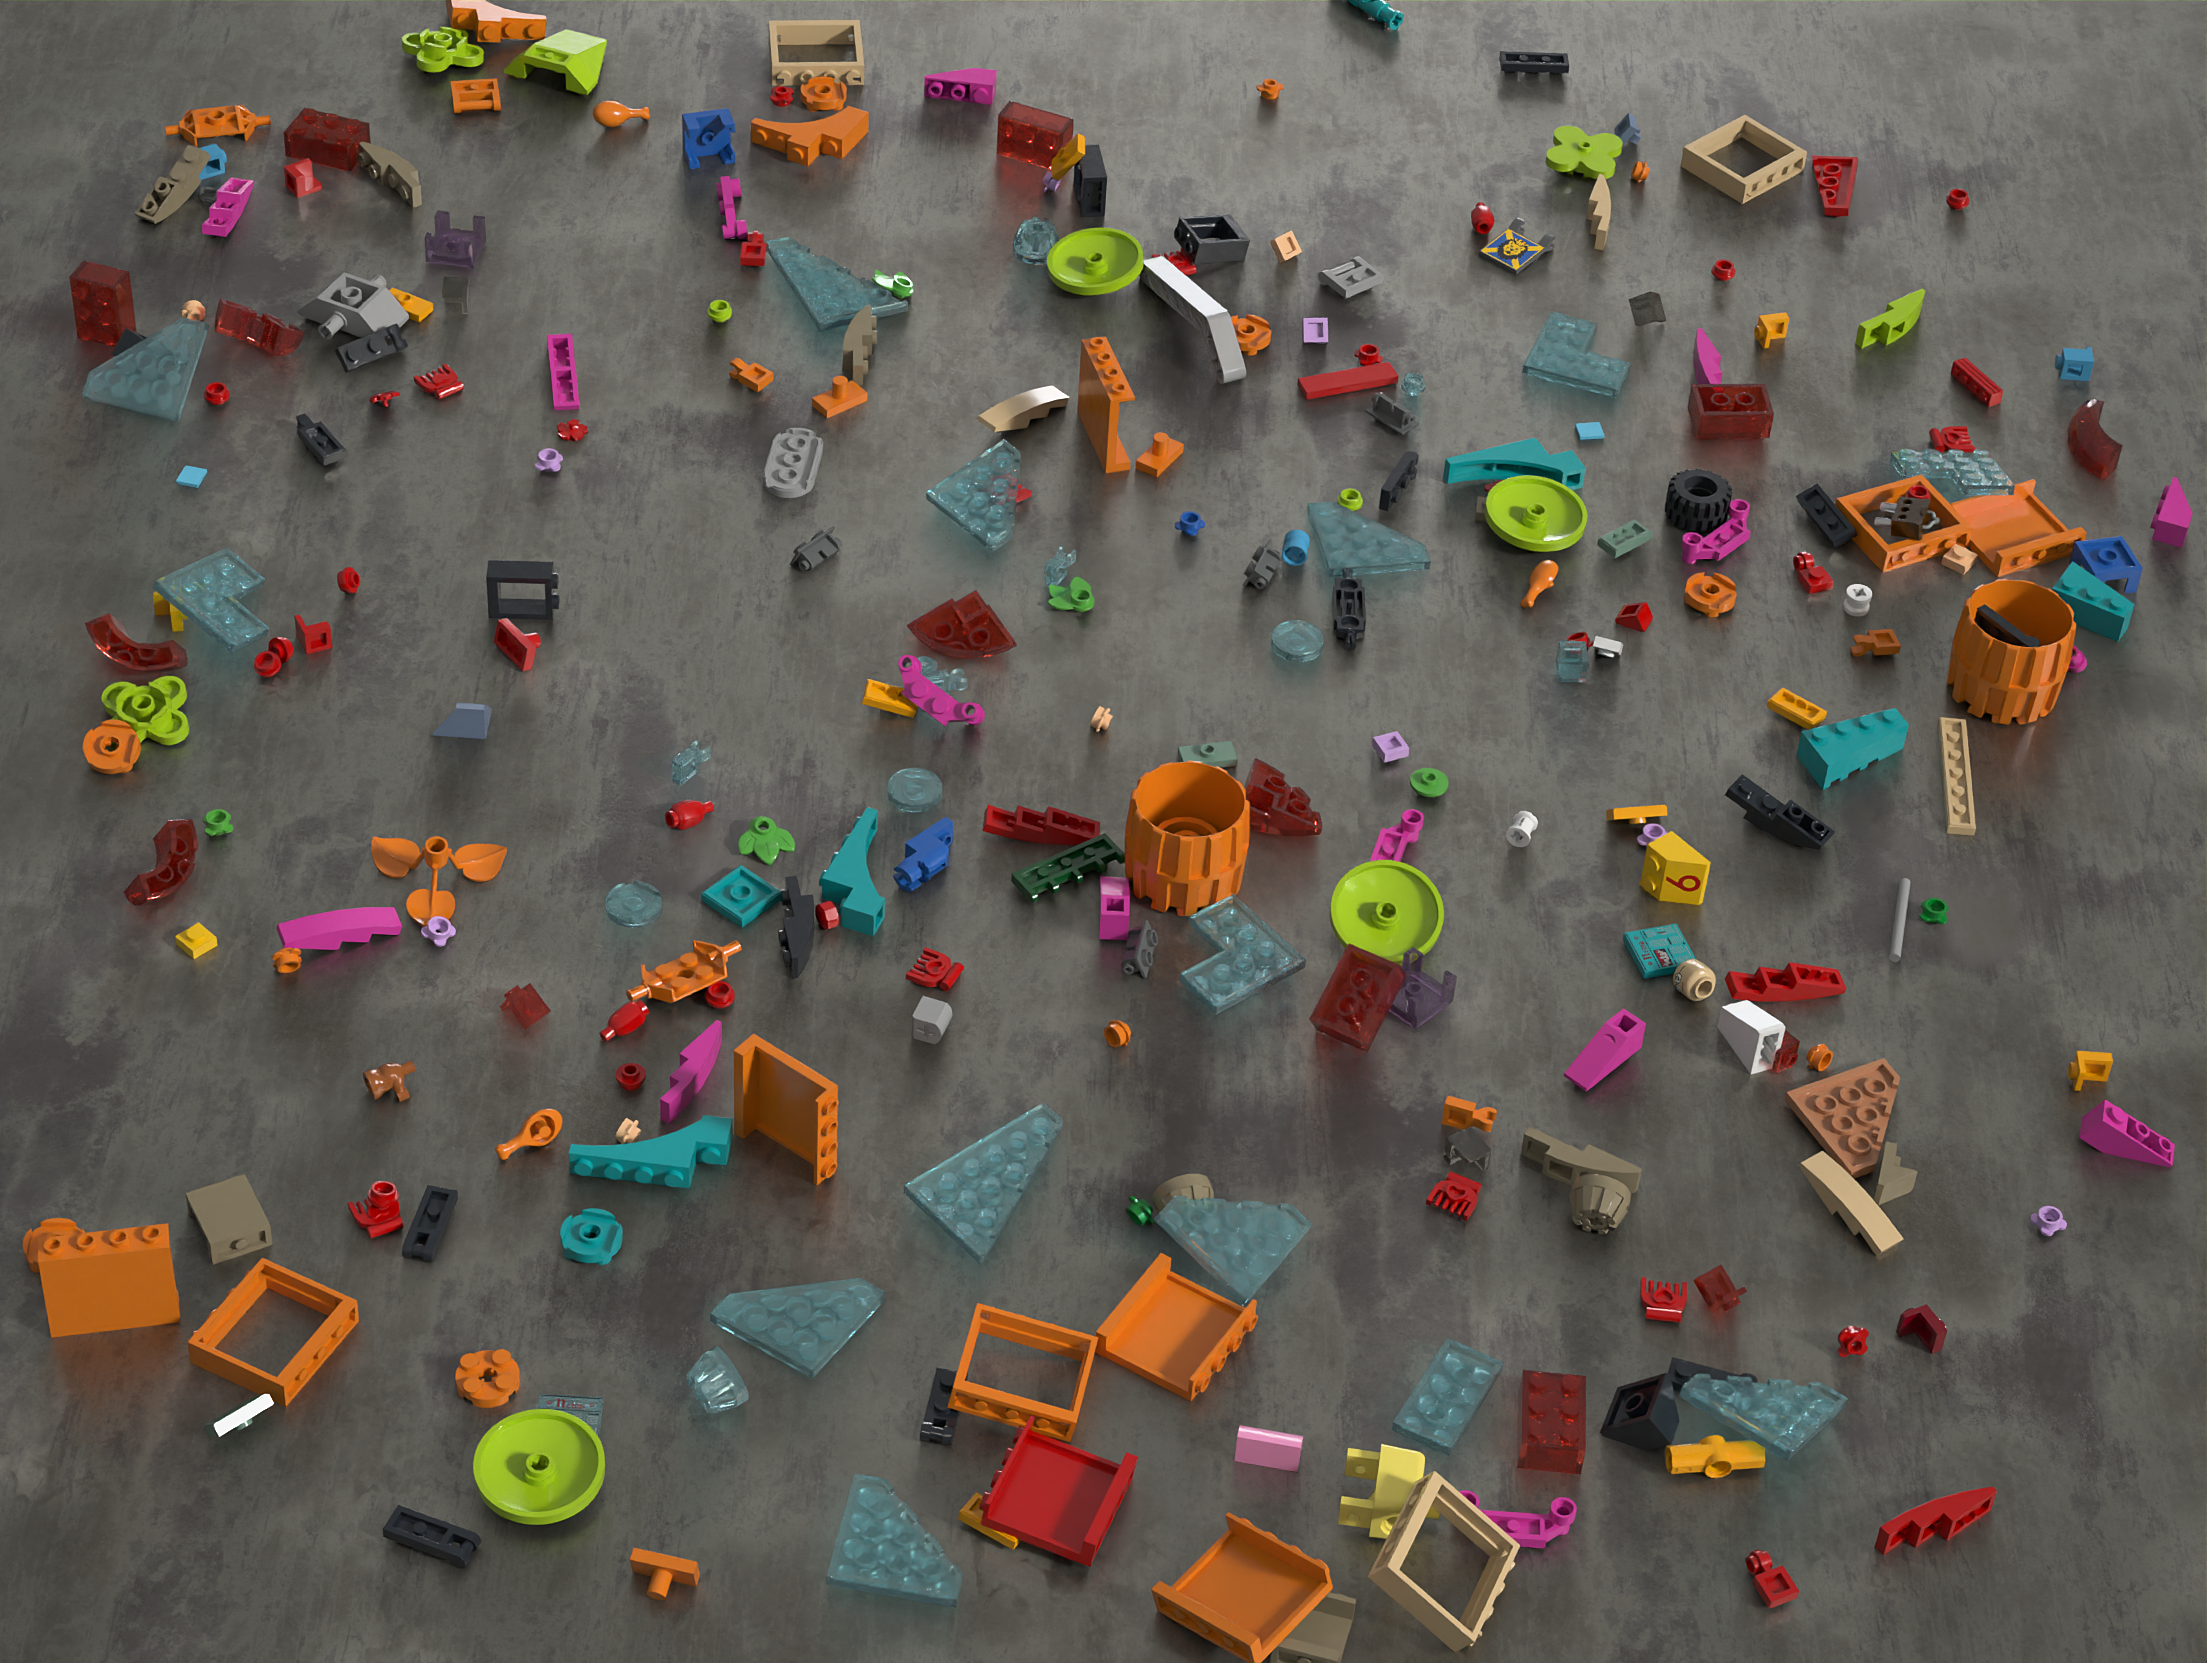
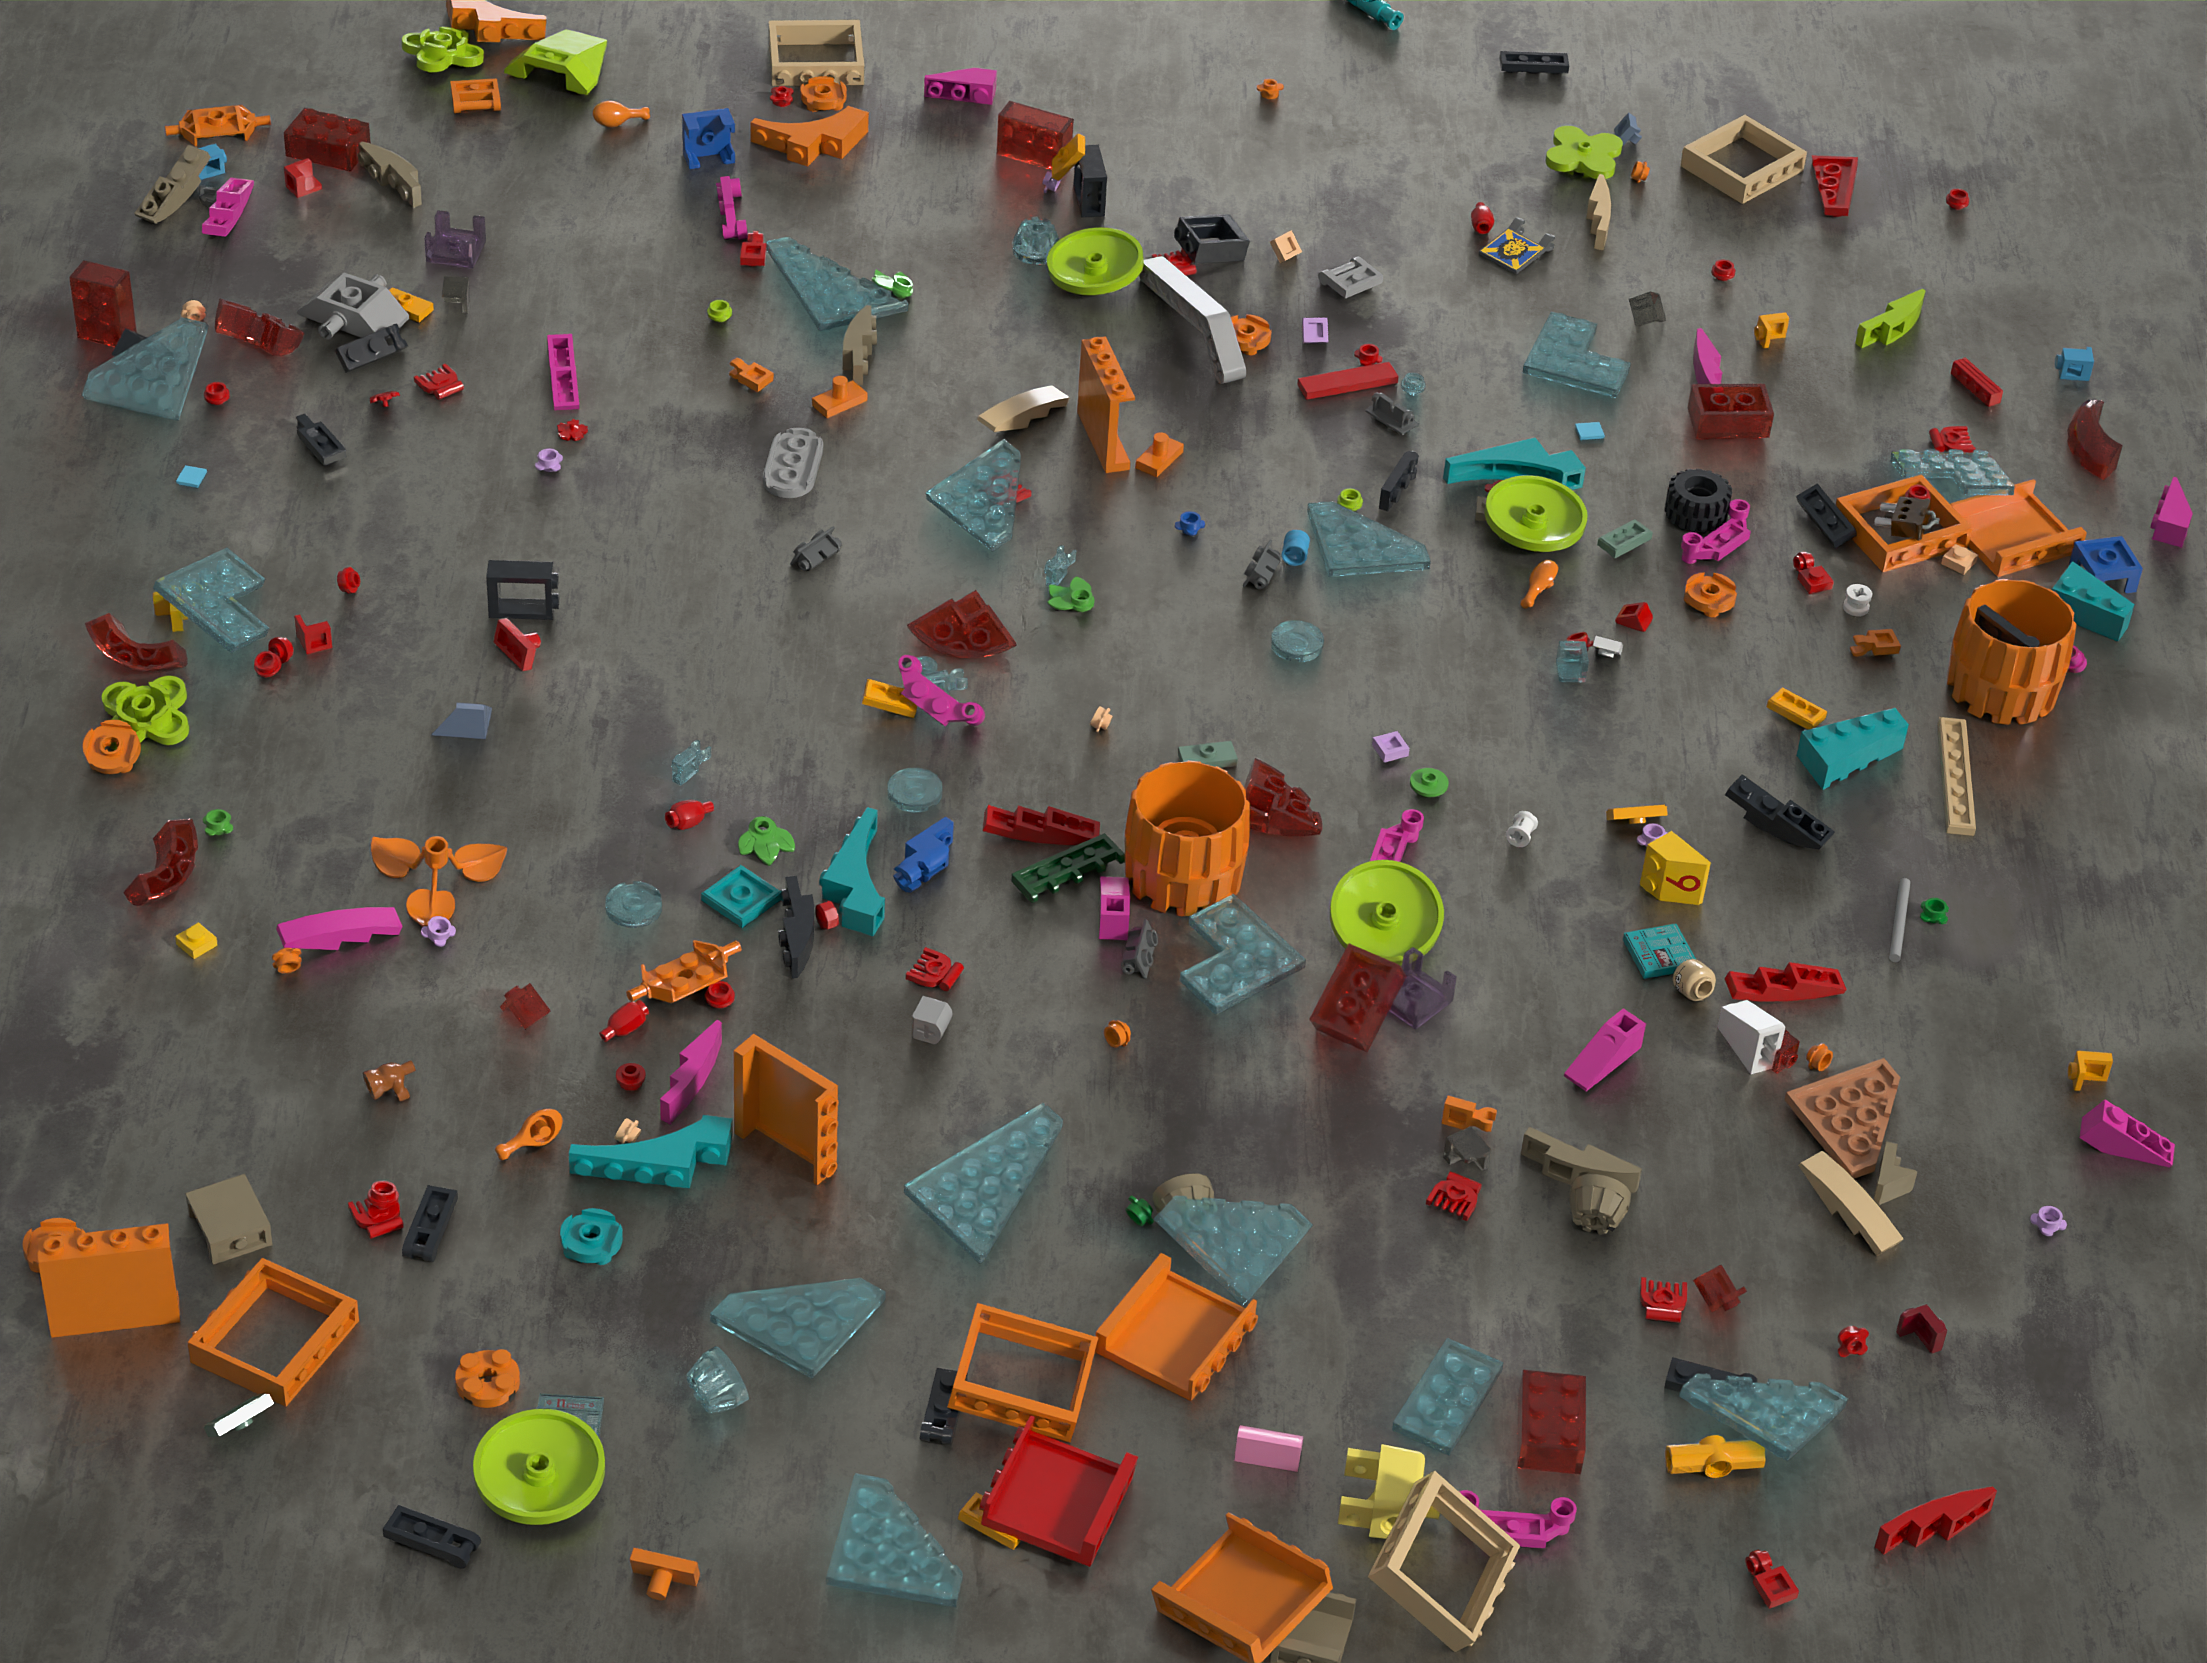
(1349, 593): black piece -> none
(1643, 1414): black slope -> none

